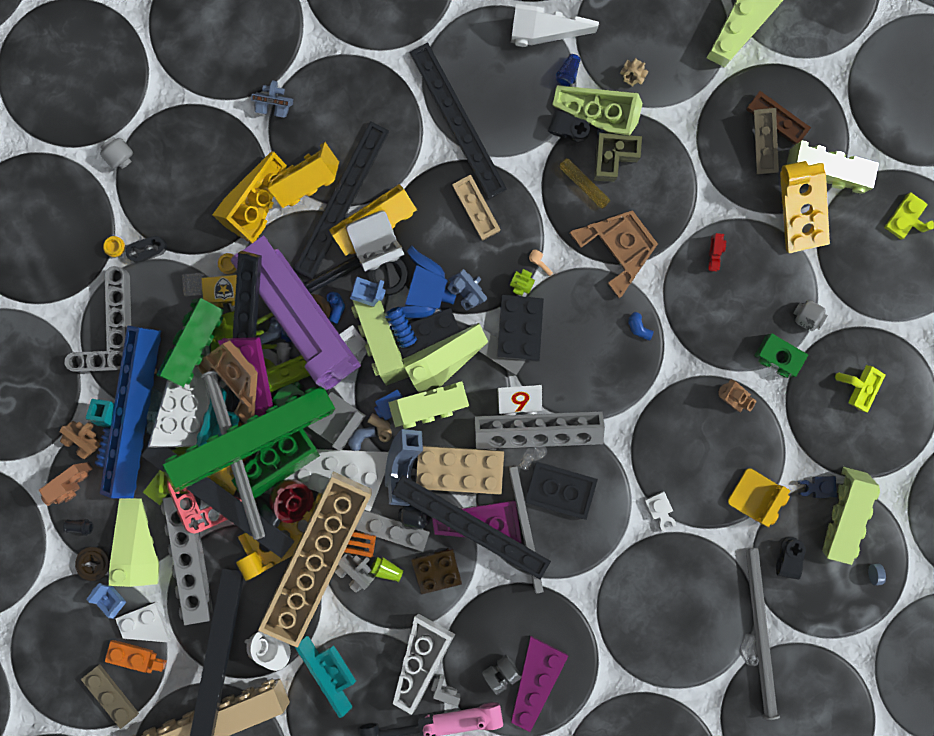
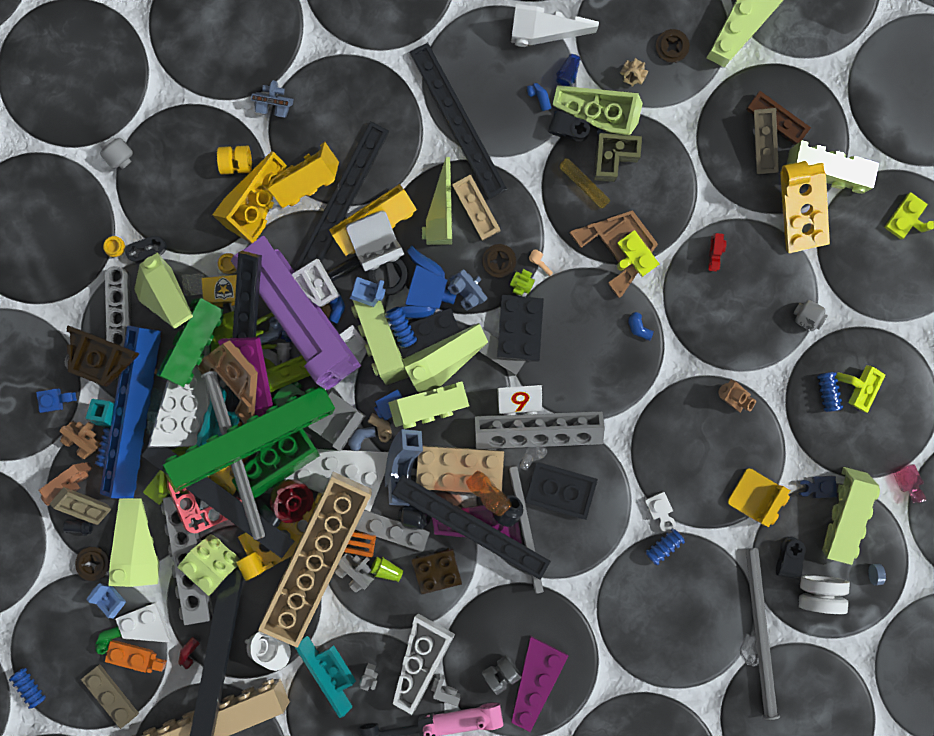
(27, 688): none -> blue piece
(52, 400): none -> blue plate
(80, 506): none -> dark tan plate
(96, 357): none -> dark brown wing
(104, 639): none -> green arm
(160, 291): none -> yellowish green wedge
(185, 652): none -> dark red arm
(209, 564): none -> yellowish green bracket
(227, 160): none -> yellow wheel
(316, 283): none -> white wing
(369, 678): none -> light grey plate
(439, 219): none -> yellowish green wedge
(490, 496): none -> clear orange brick
(505, 253): none -> dark brown gear
(513, 514): none -> black head
(542, 95): none -> blue arm
(636, 254): none -> neon yellow plate
(665, 546): none -> blue piece
(672, 36): none -> dark brown gear
(793, 357): green brick -> none
(824, 594): none -> white wheel
(830, 391): none -> blue piece
(909, 480): none -> clear pink plate

